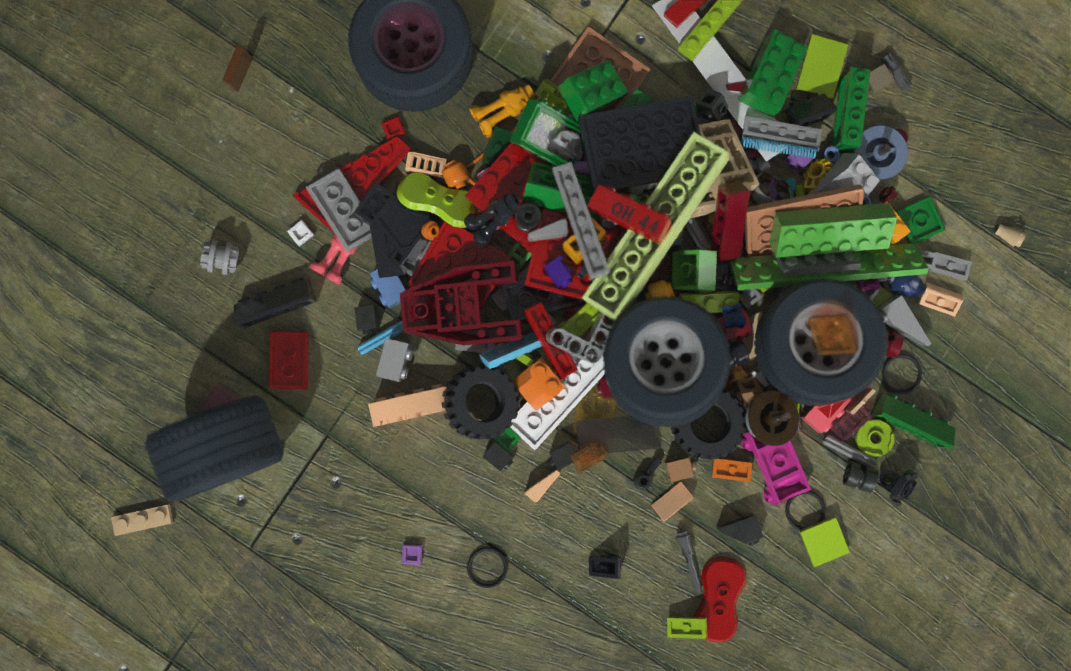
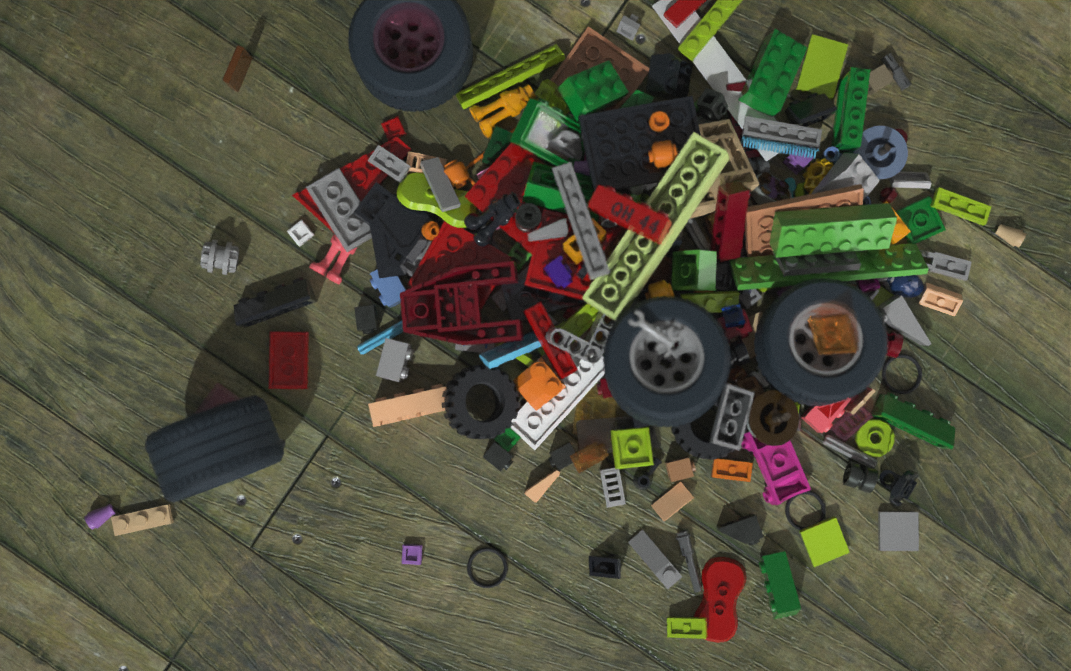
(99, 516): none -> medium lavender cone
(389, 163): none -> light grey plate
(440, 184): none -> light grey tile
(510, 76): none -> lime plate
(607, 471): none -> light grey slope
(628, 26): none -> light grey tile
(632, 447): none -> lime tile
(655, 559): none -> light grey slope
(658, 121): none -> orange tile
(663, 153): none -> orange head
(667, 340): none -> light grey bar
(668, 77): none -> black slope
(732, 417): none -> dark grey slope
(779, 585): none -> green wedge
(898, 531): none -> light grey tile
(910, 180): none -> light grey tile
(961, 206): none -> lime plate

